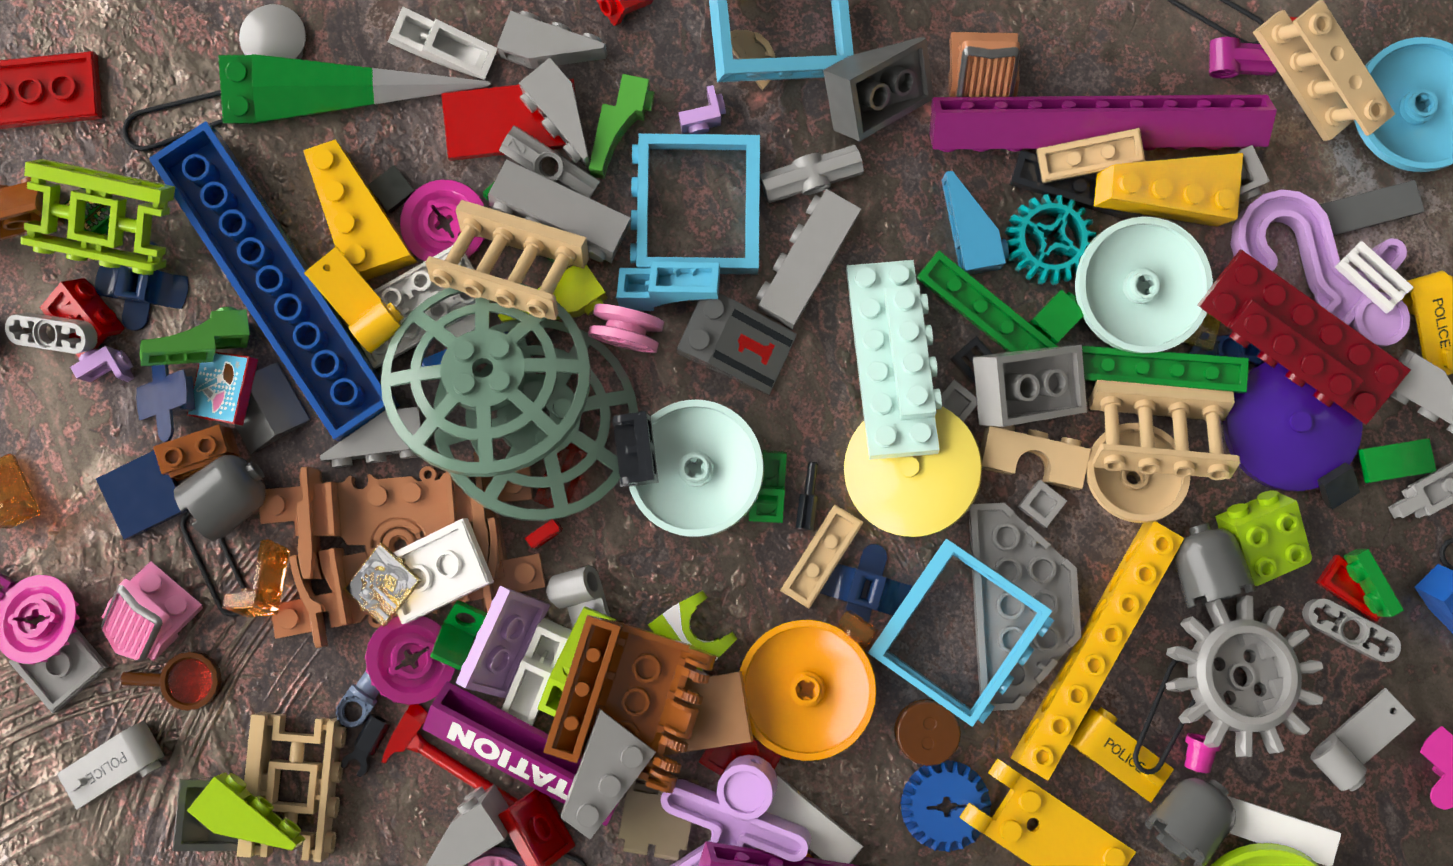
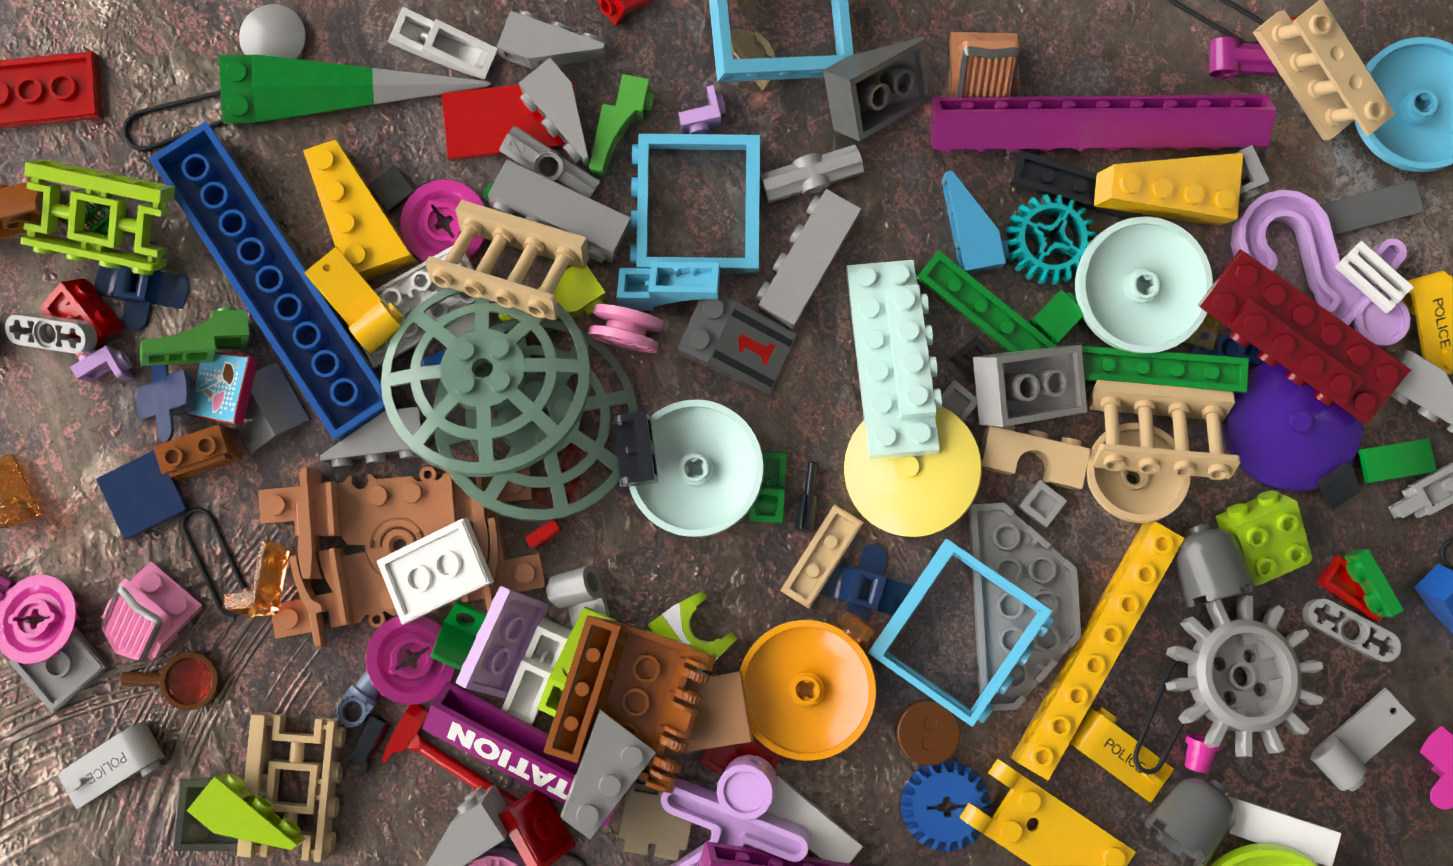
(222, 495): dark grey cylinder -> none
(382, 584): piece -> none
(1089, 155): tan tile -> none

